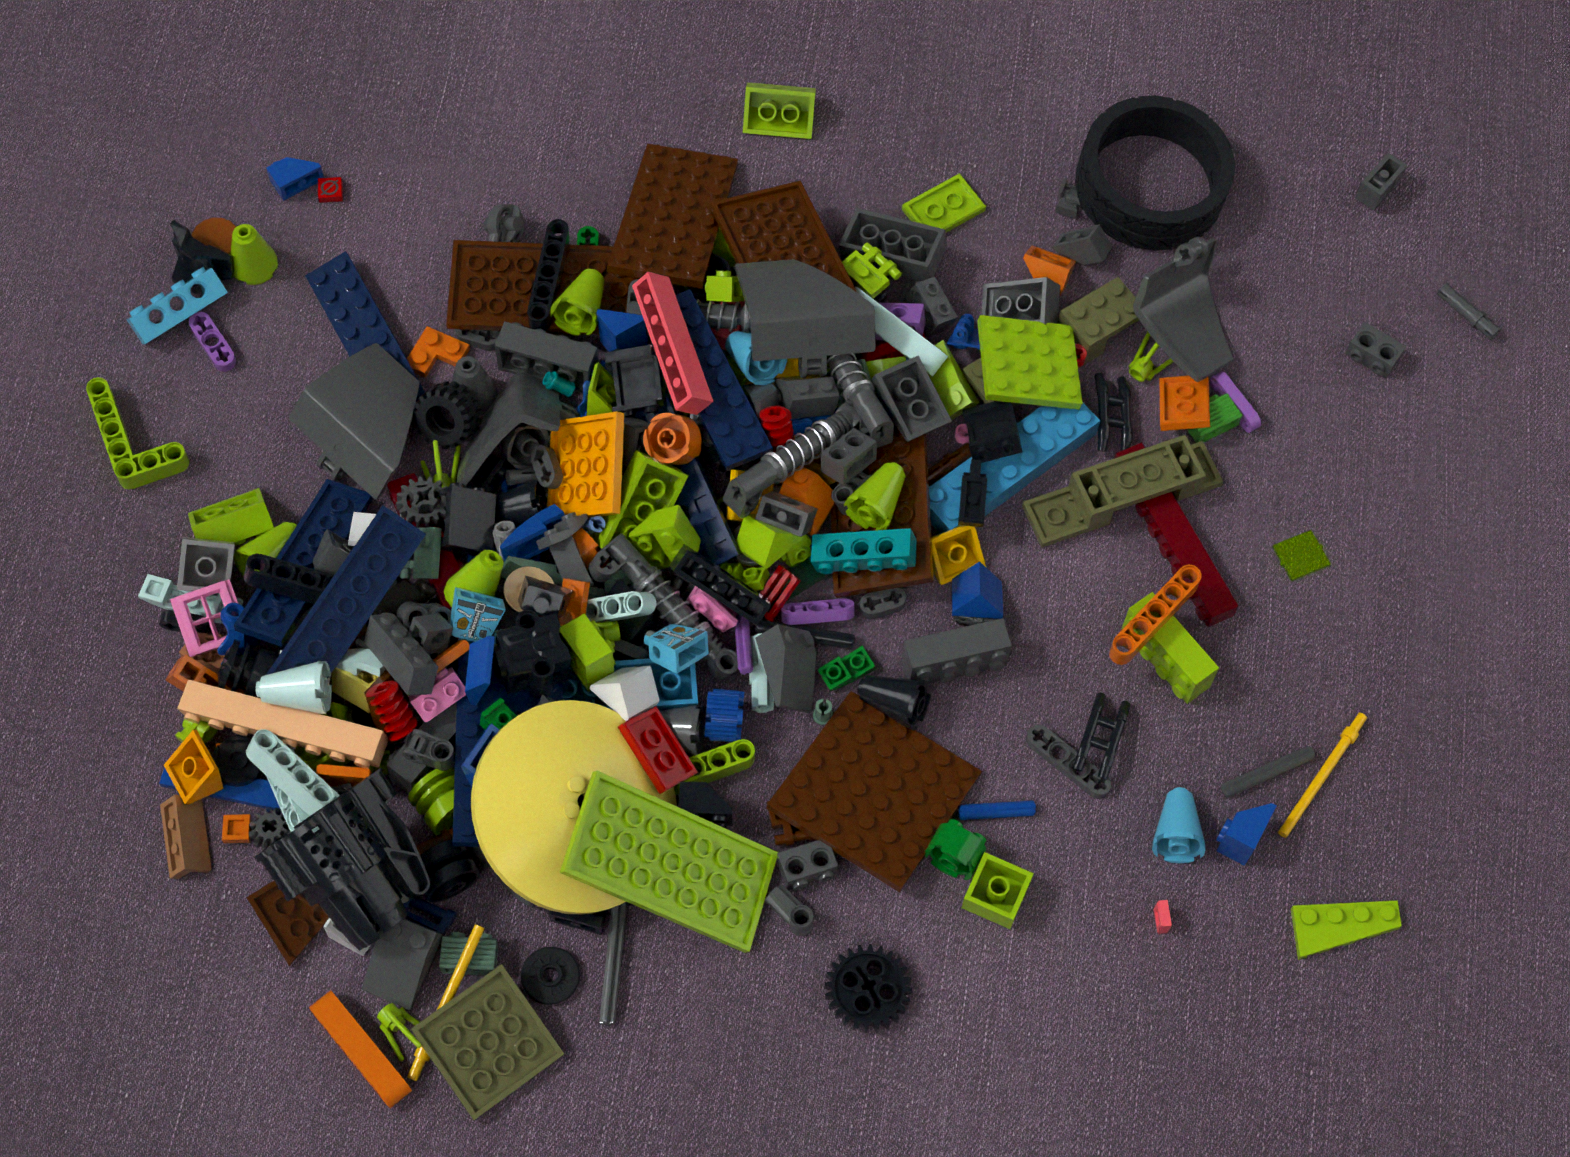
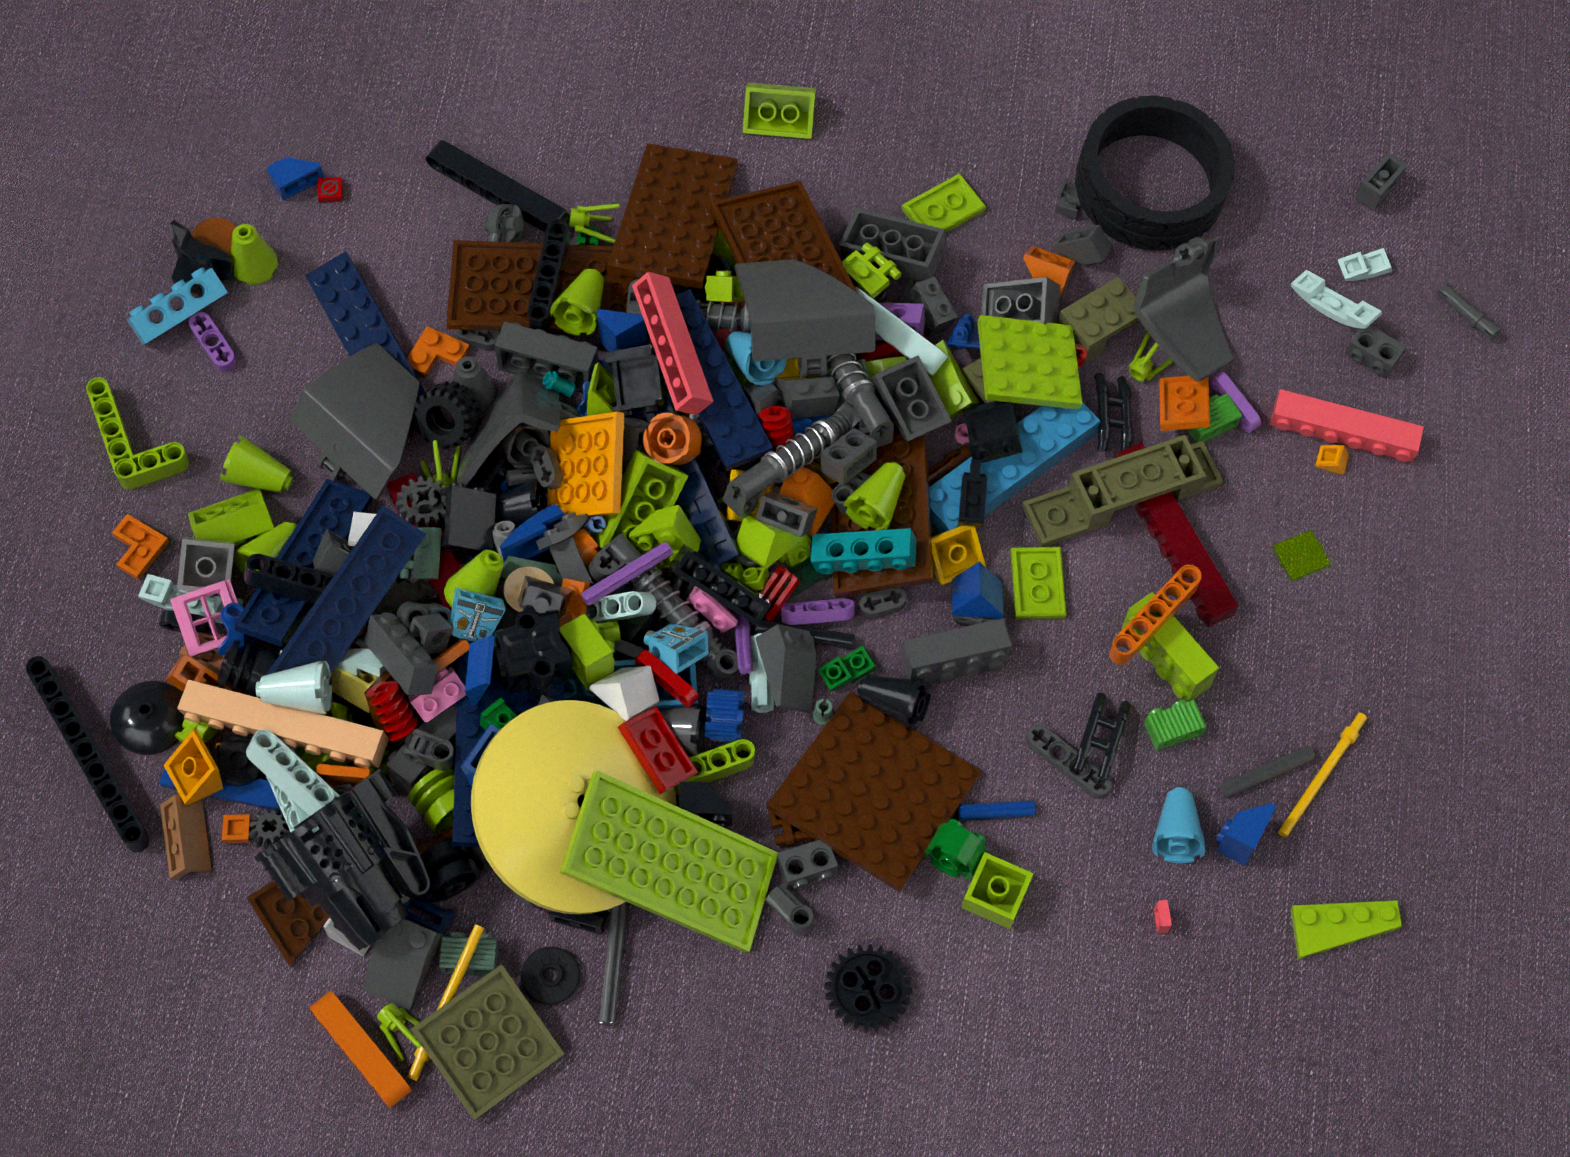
(92, 763): none -> black beam
(144, 546): none -> orange plate
(151, 731): none -> black dish
(255, 468): none -> lime cone
(494, 185): none -> black beam
(581, 215): none -> lime plant
(627, 573): none -> medium lavender axle
(668, 679): none -> red beam
(1038, 583): none -> lime tile
(1174, 724): none -> bright green brick
(1332, 304): none -> light aqua slope
(1332, 458): none -> light orange slope
(1346, 426): none -> coral brick
(1364, 266): none -> light aqua slope

